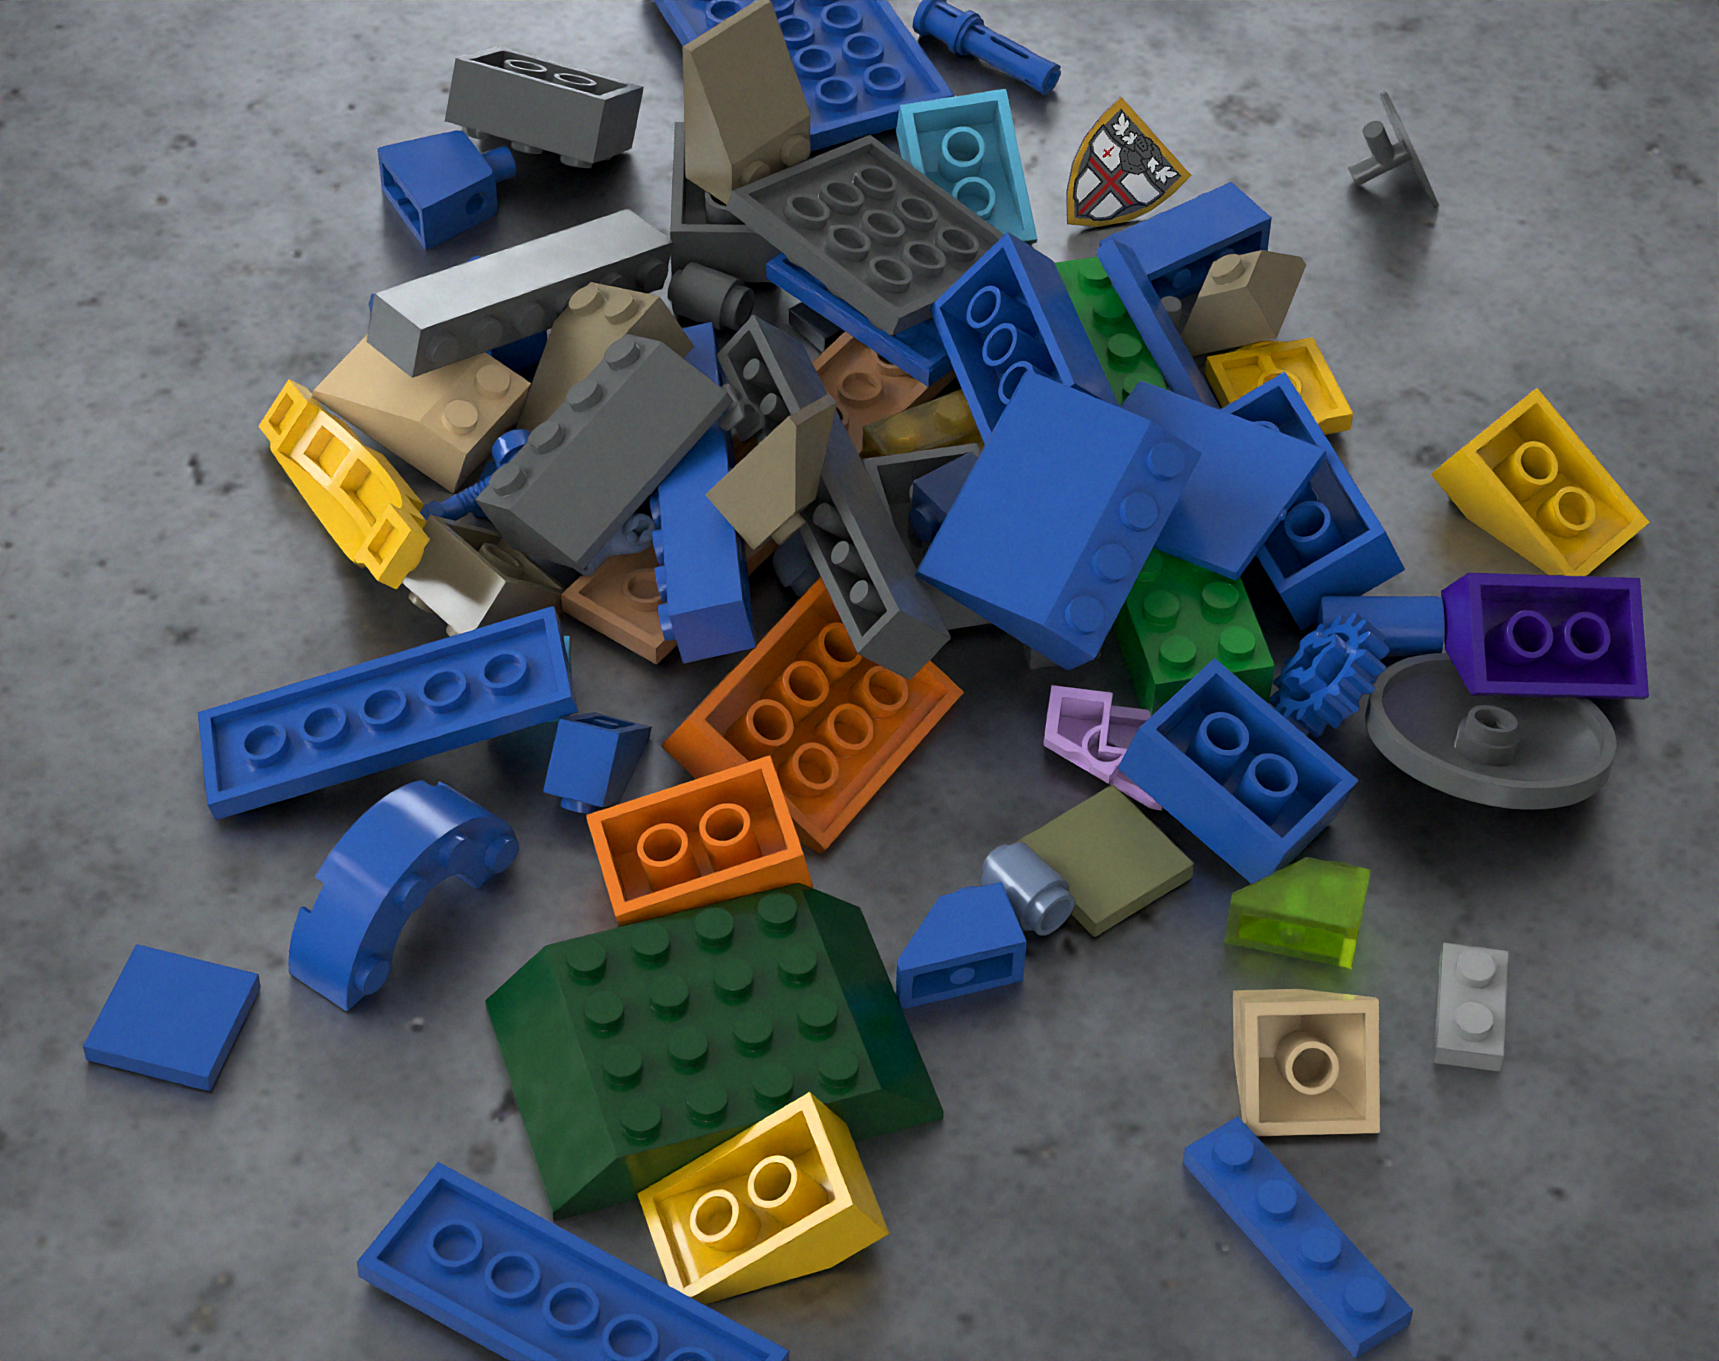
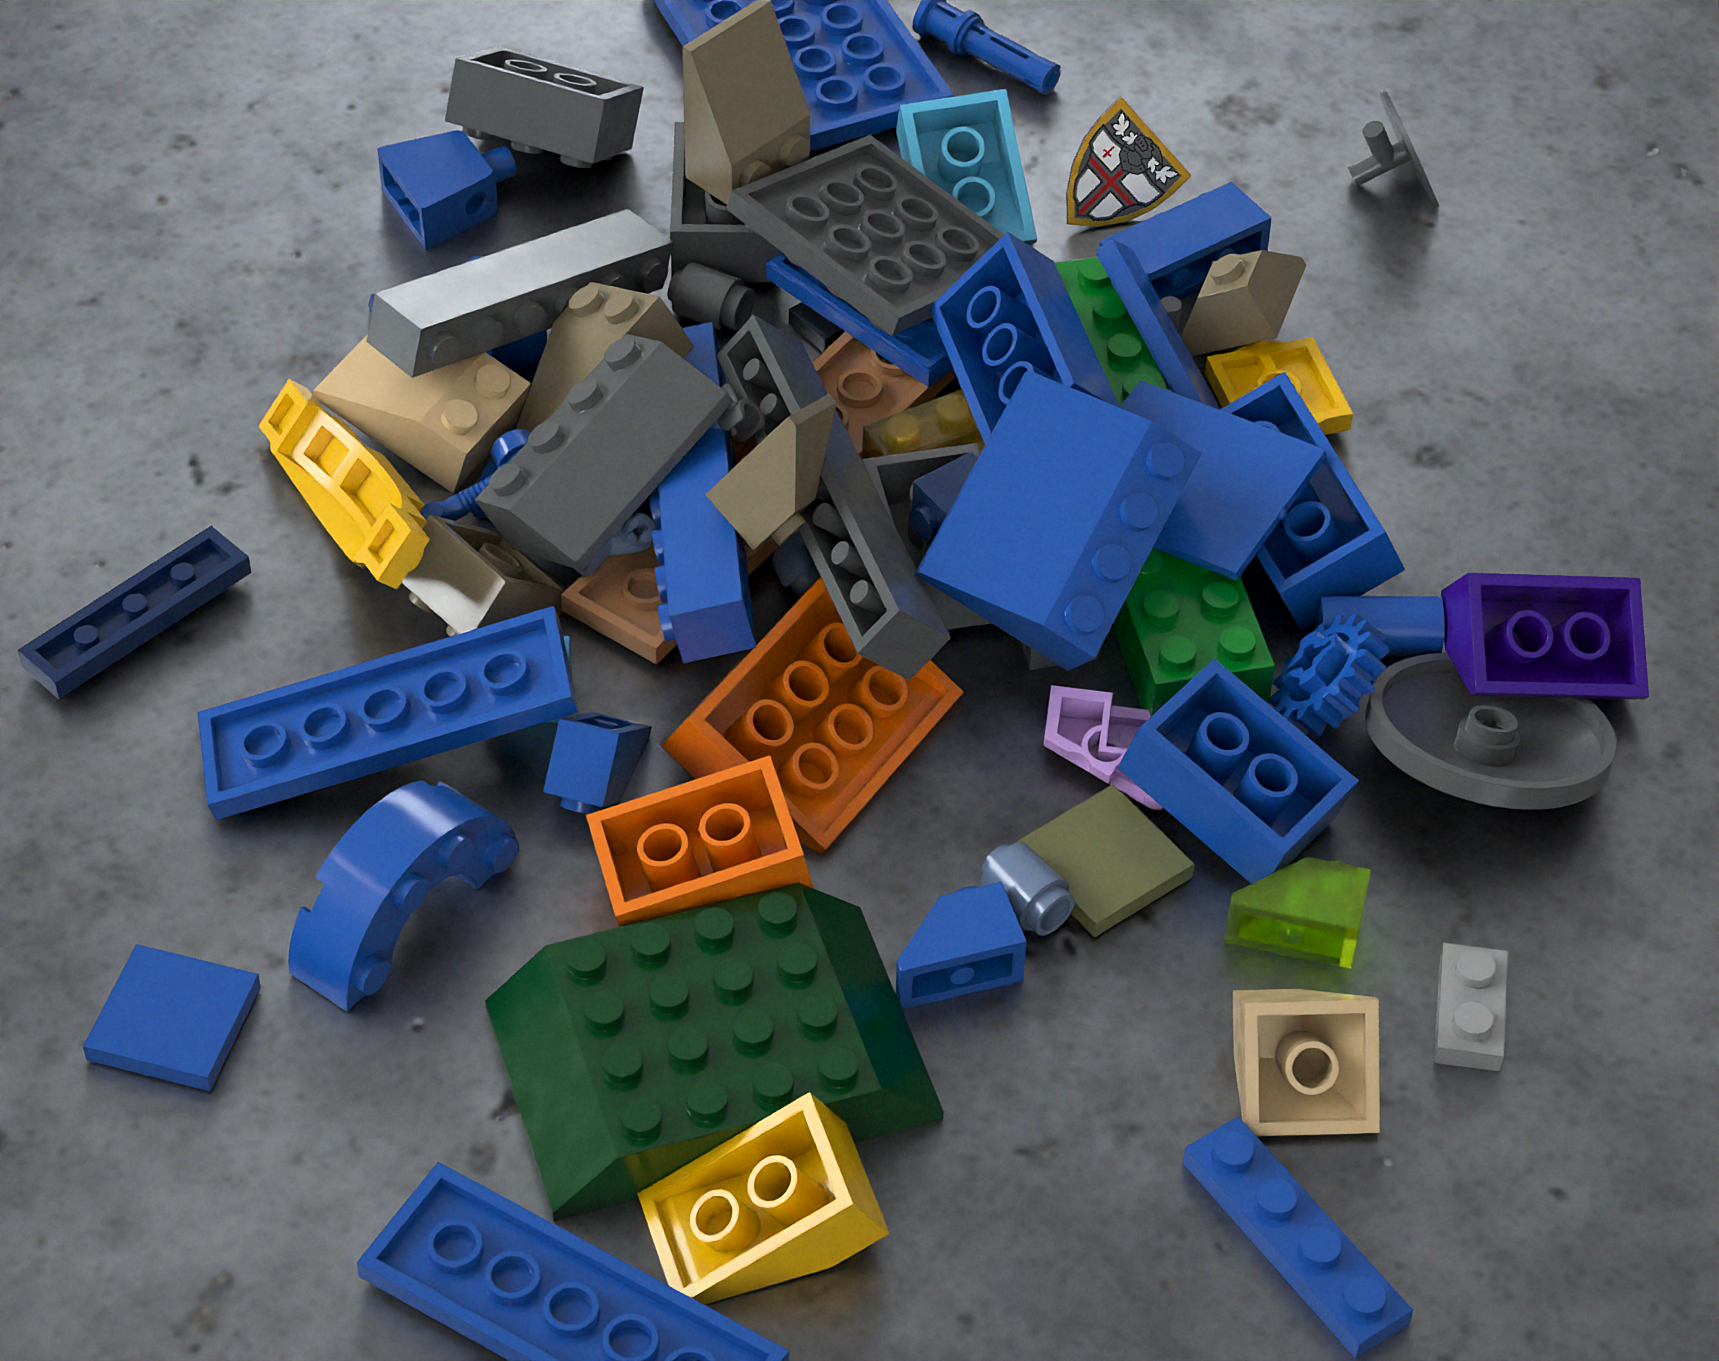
(134, 612): none -> dark blue plate
(1541, 491): yellow slope -> none

